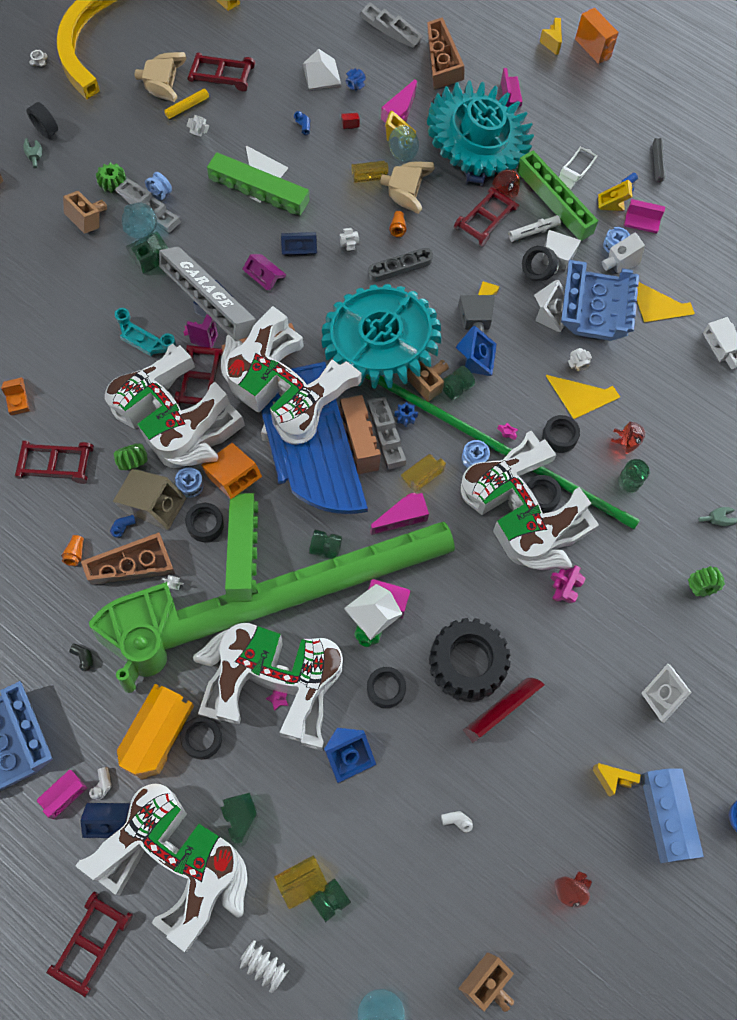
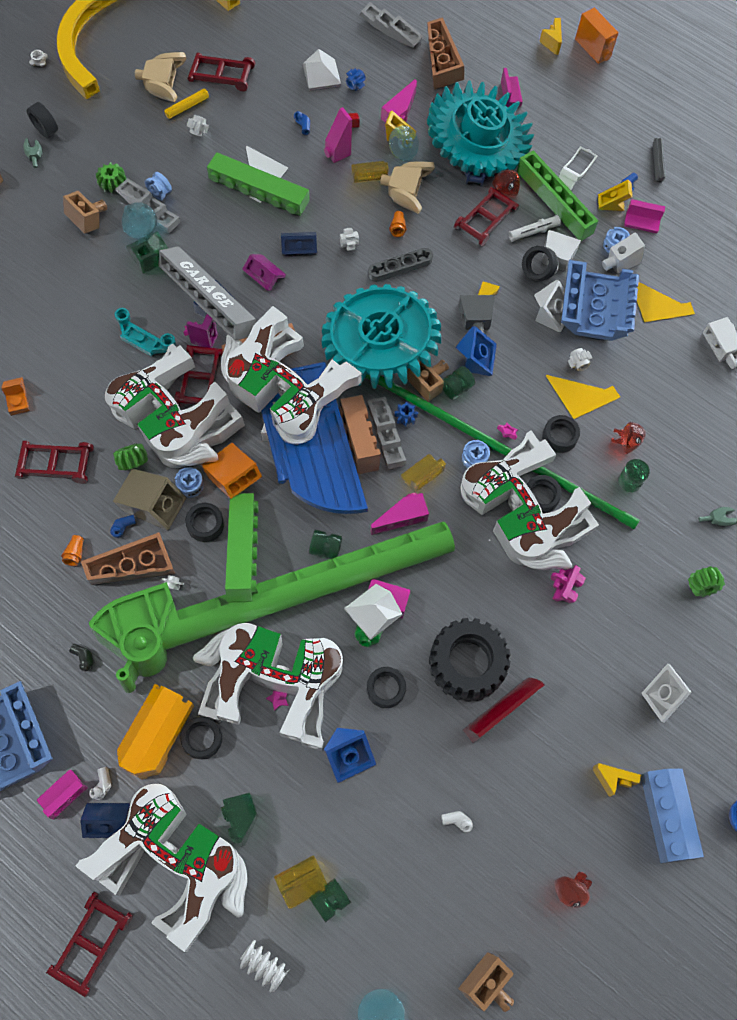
(339, 137): none -> dark pink slope

